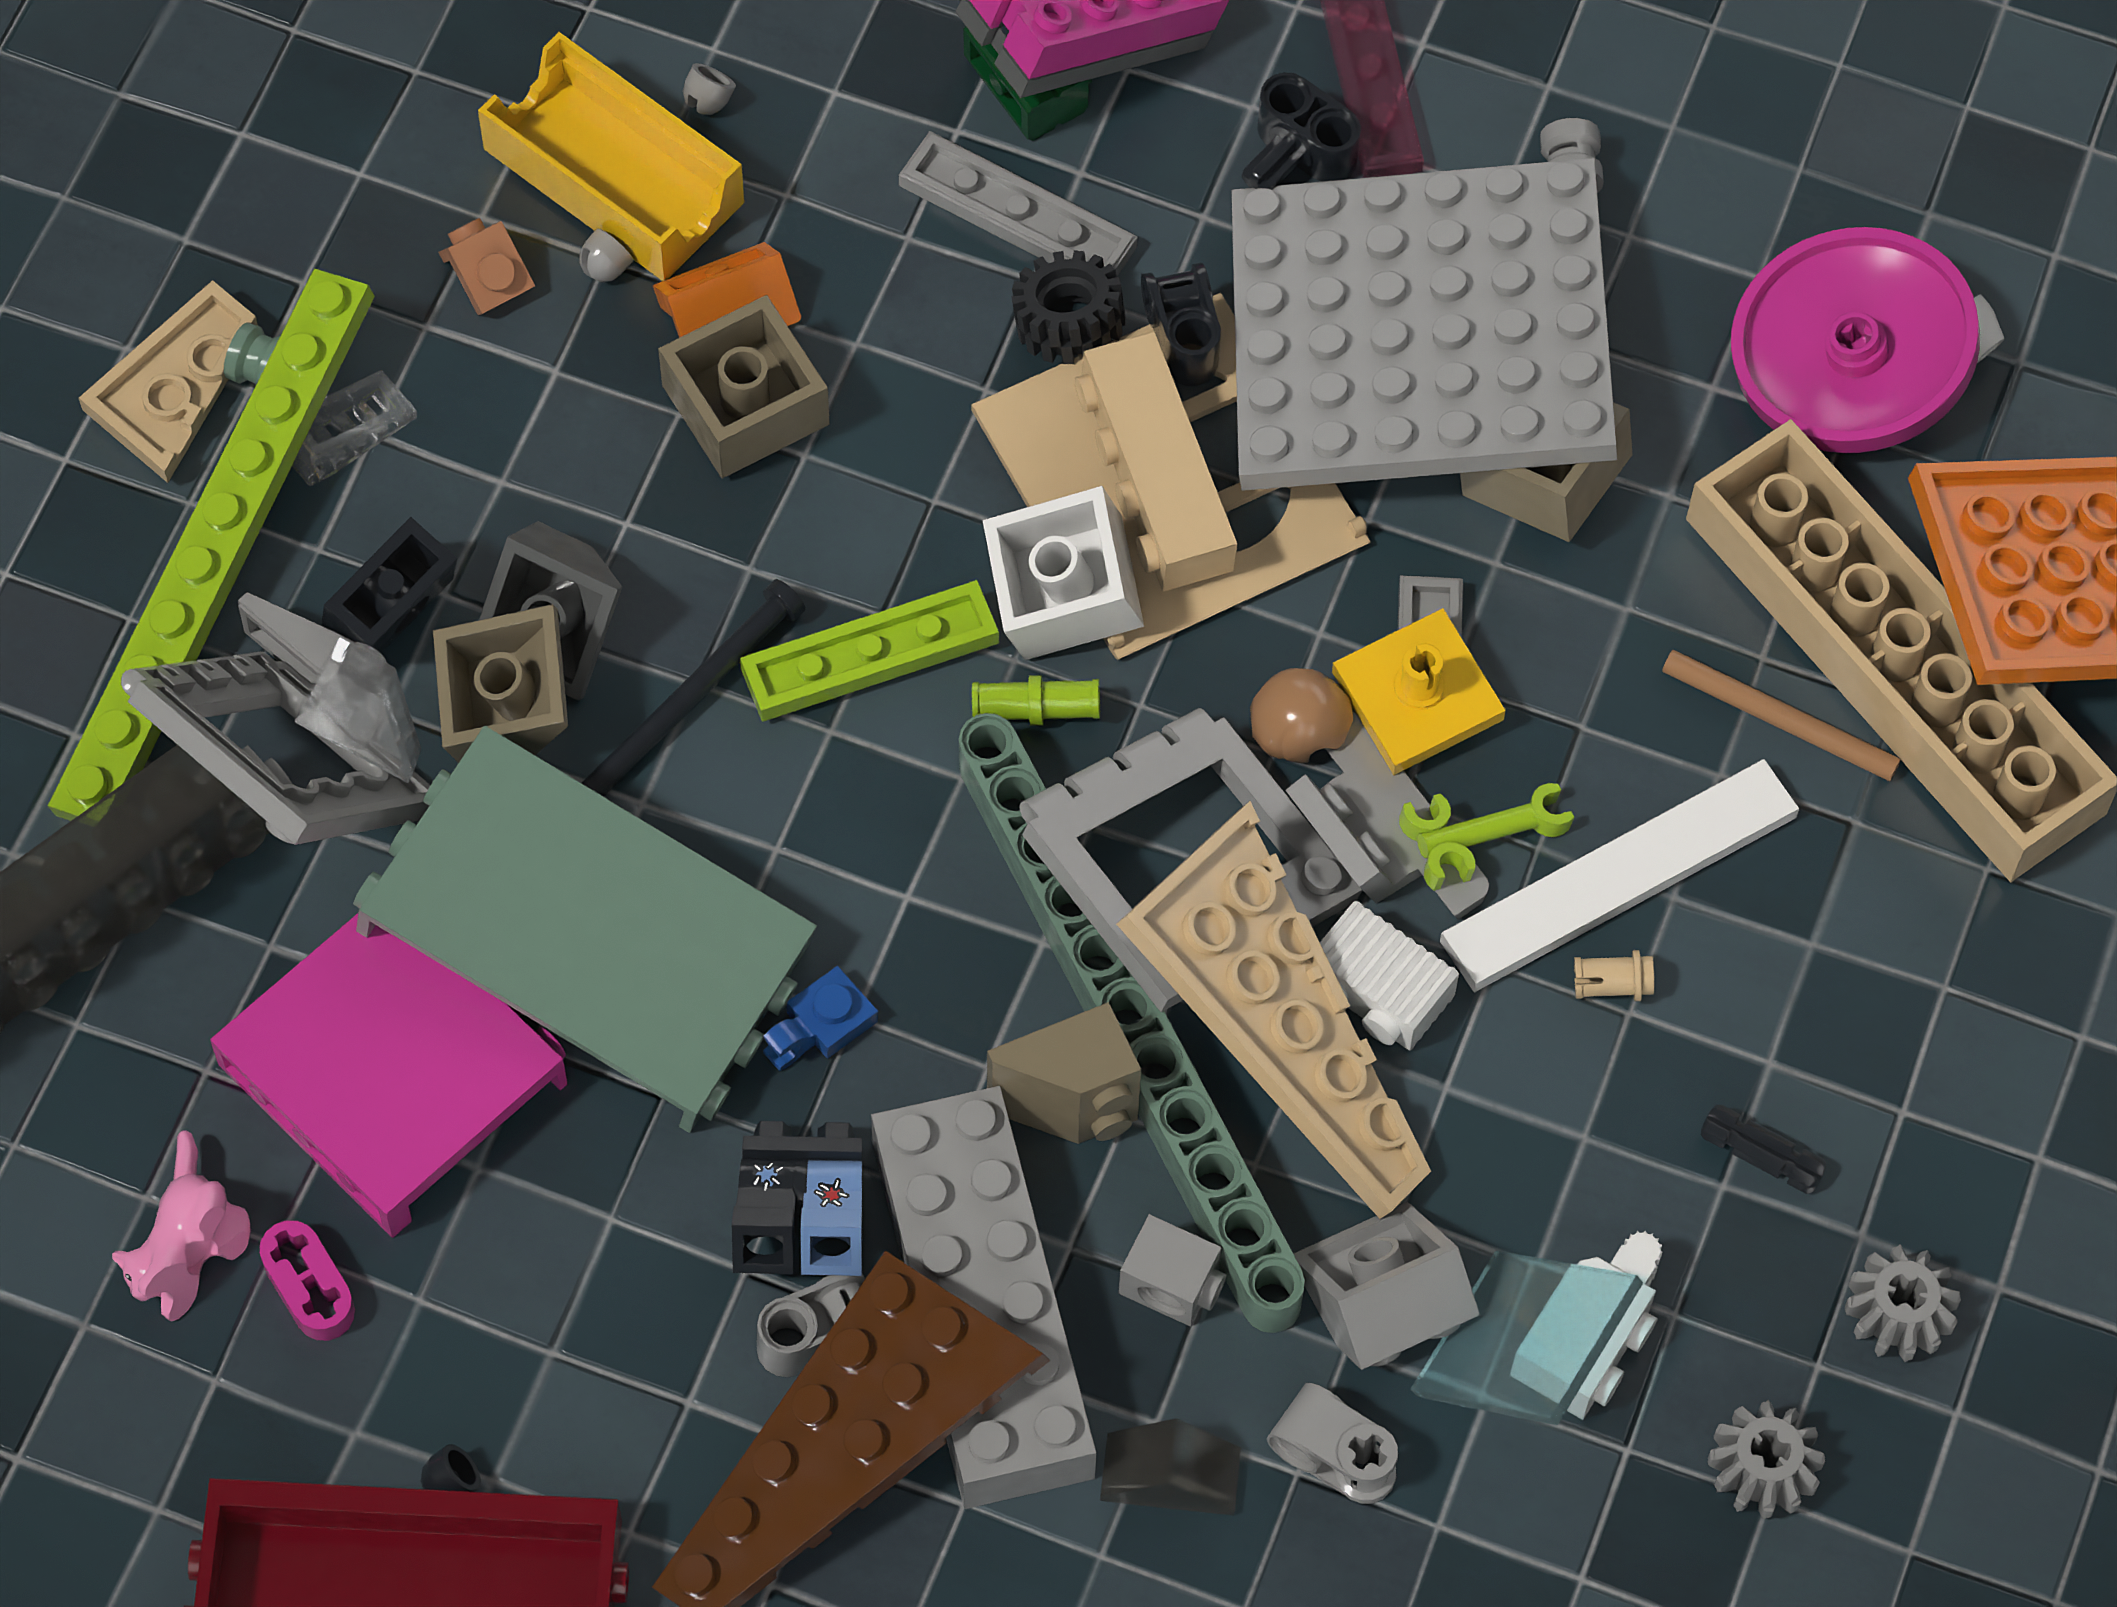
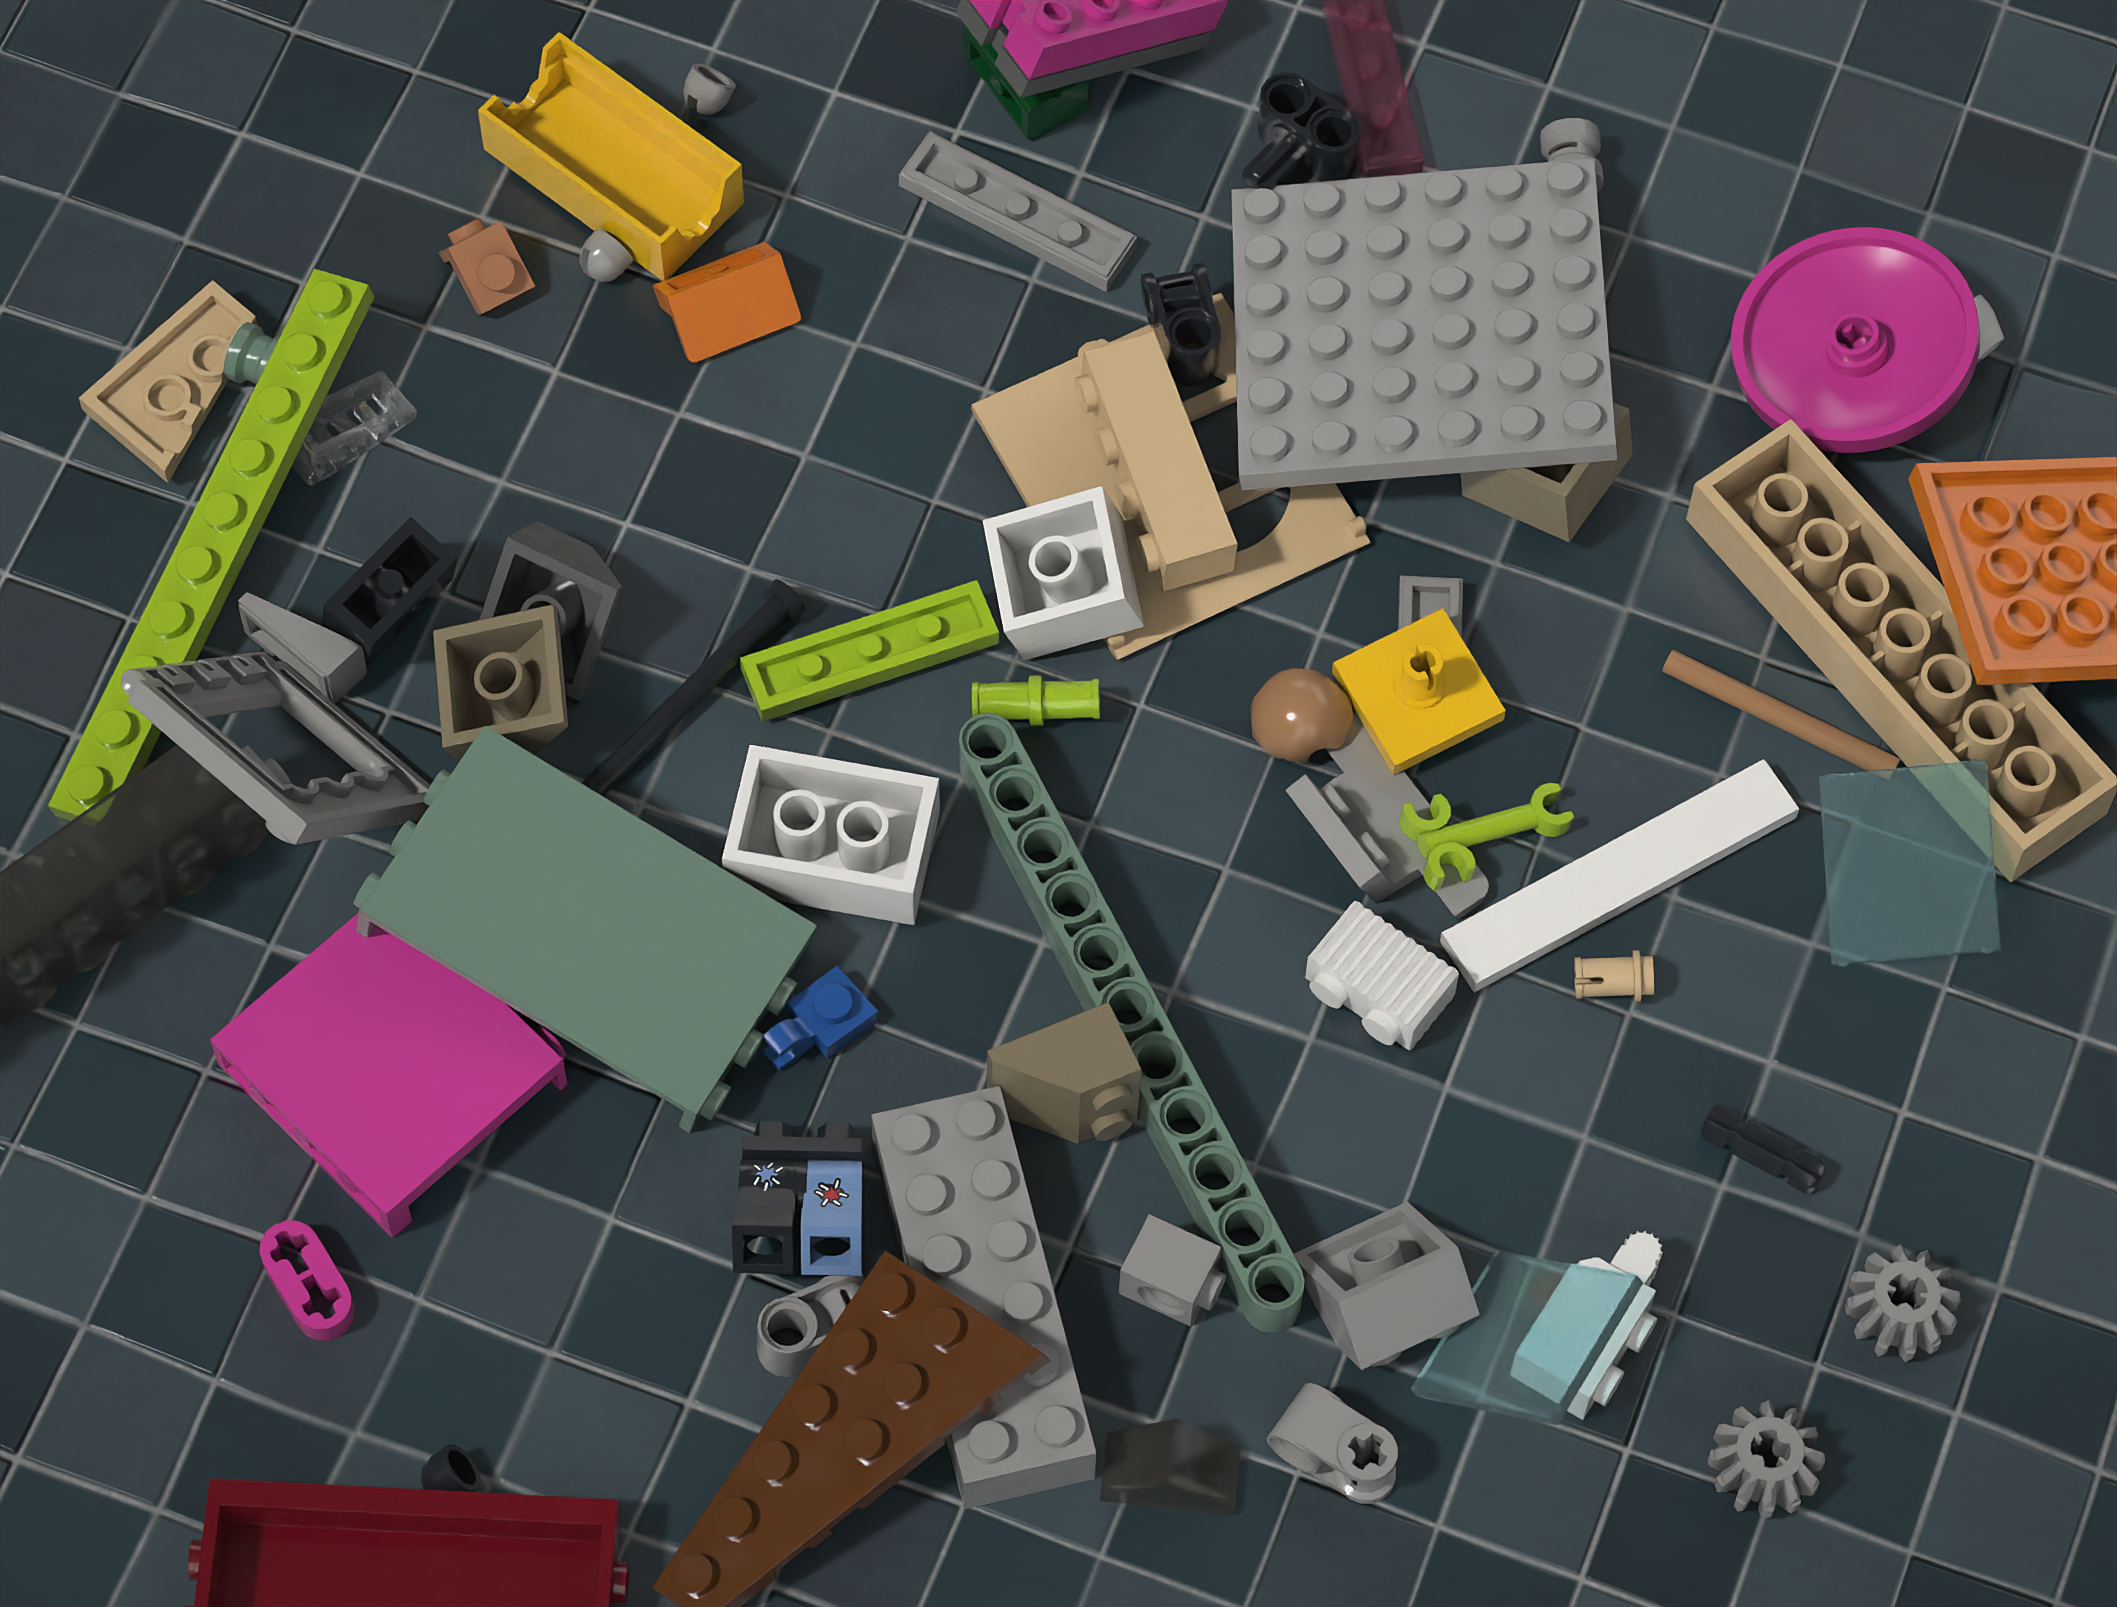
(189, 1229): bright pink animal -> none
(362, 709): clear slope -> none
(744, 386): dark tan brick -> none
(833, 833): none -> white brick
(1061, 283): black tyre -> none
(1140, 771): light grey hinge -> none
(1267, 991): tan wing -> none
(1909, 862): none -> clear light blue piece

